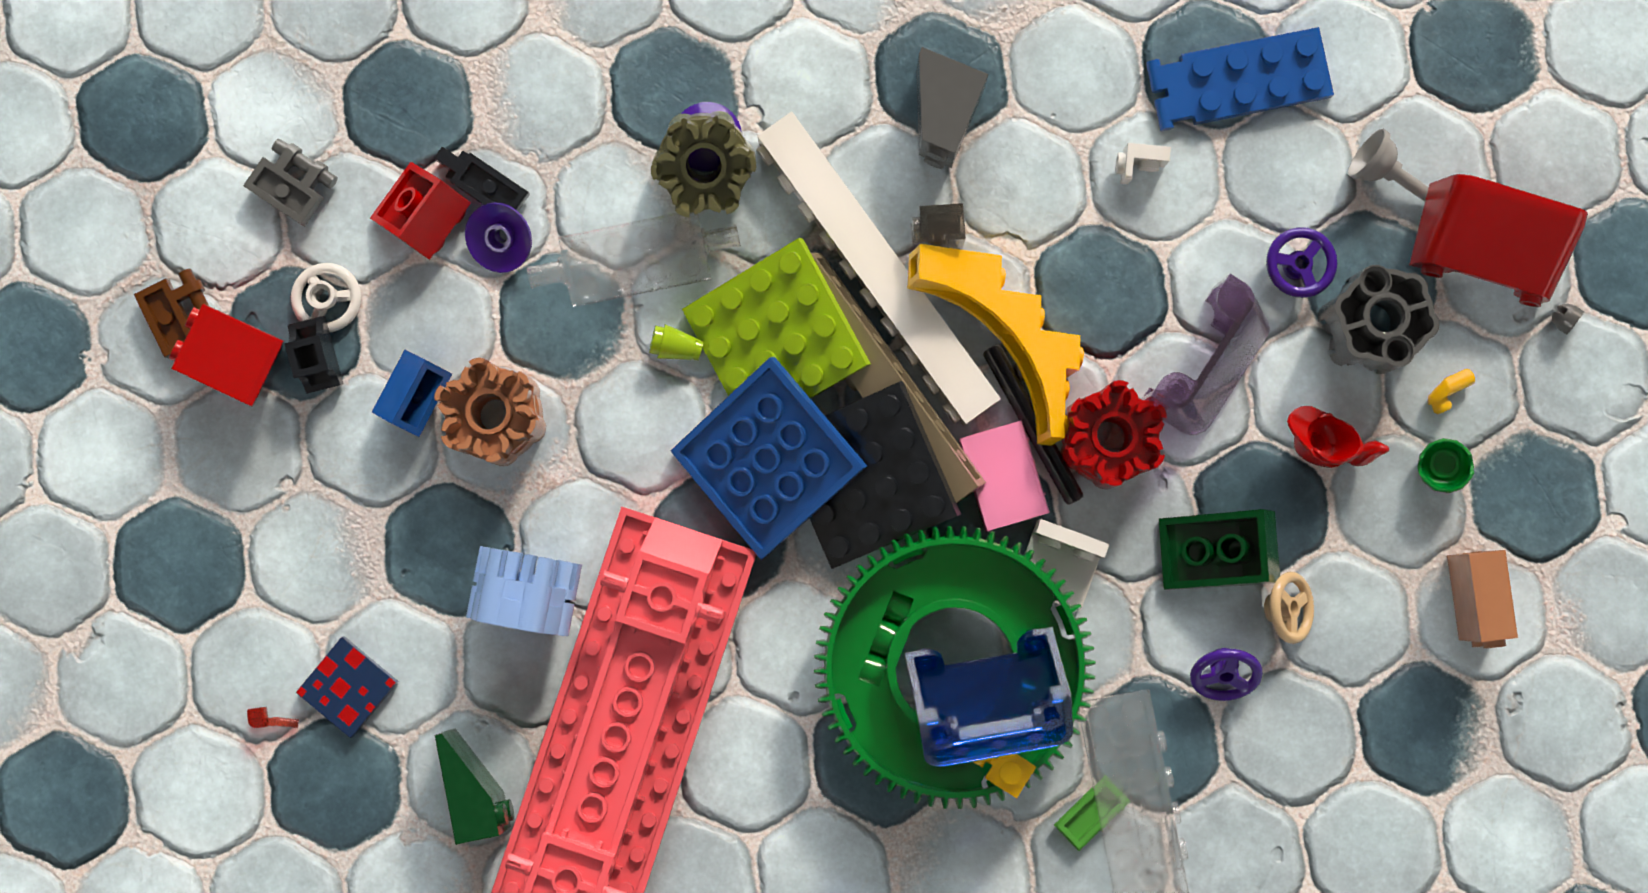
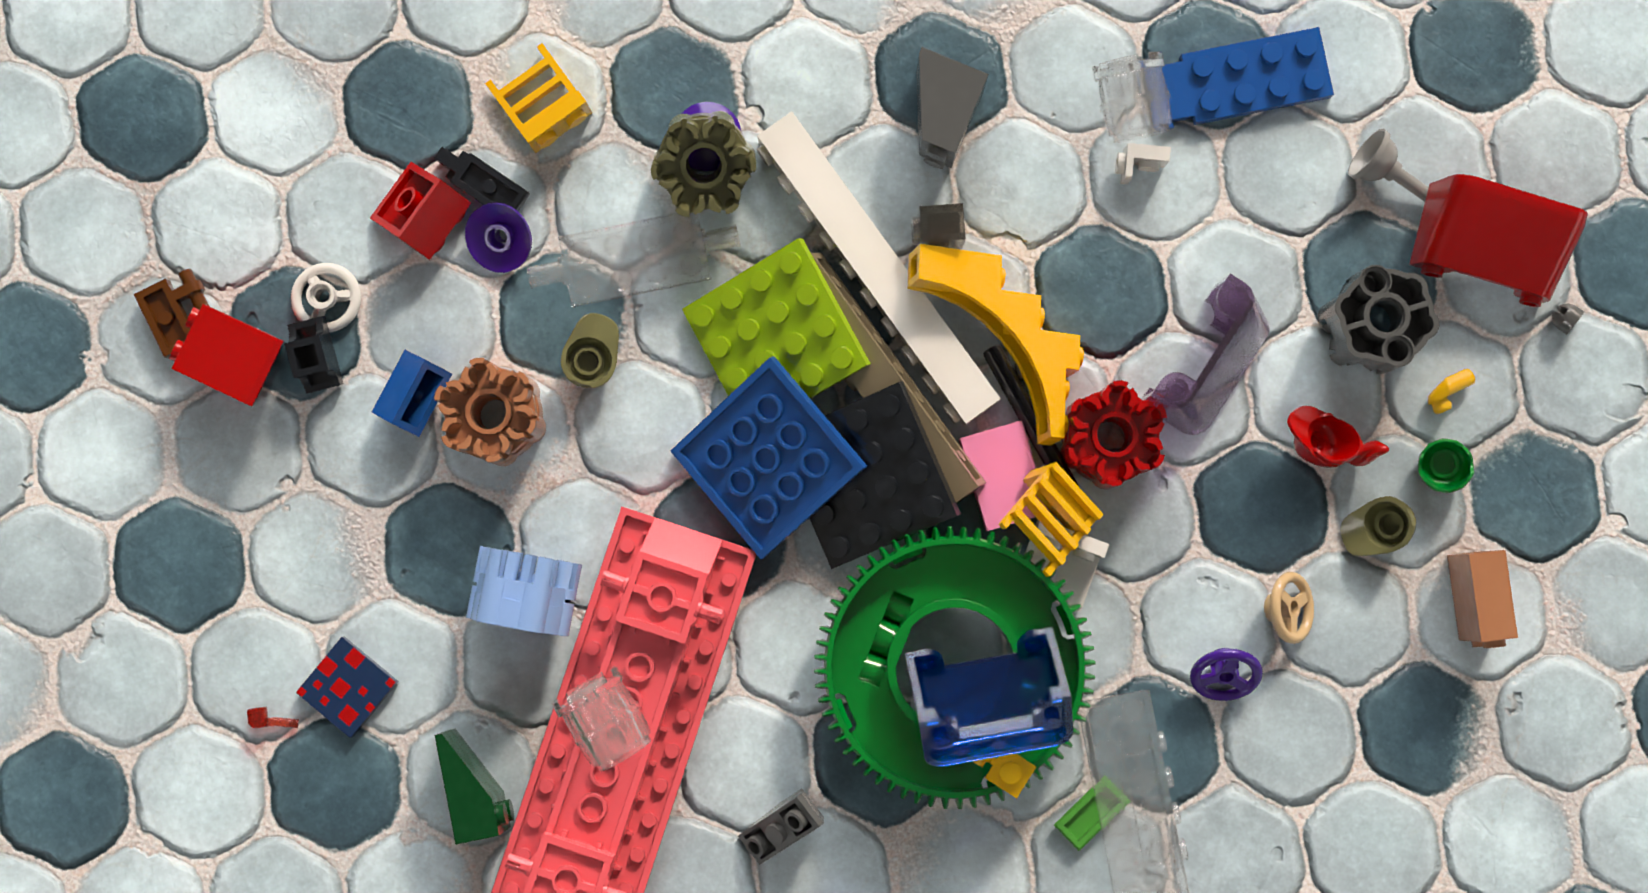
(284, 191): dark grey plate -> none
(553, 120): none -> yellow plate
(591, 351): none -> olive piece
(604, 720): none -> clear piece
(674, 344): lime cone -> none
(782, 826): none -> dark grey slope
(1067, 504): none -> yellow plate
(1134, 97): none -> clear piece
(1219, 549): dark green slope -> none
(1290, 269): dark purple piece -> none
(1378, 527): none -> olive piece

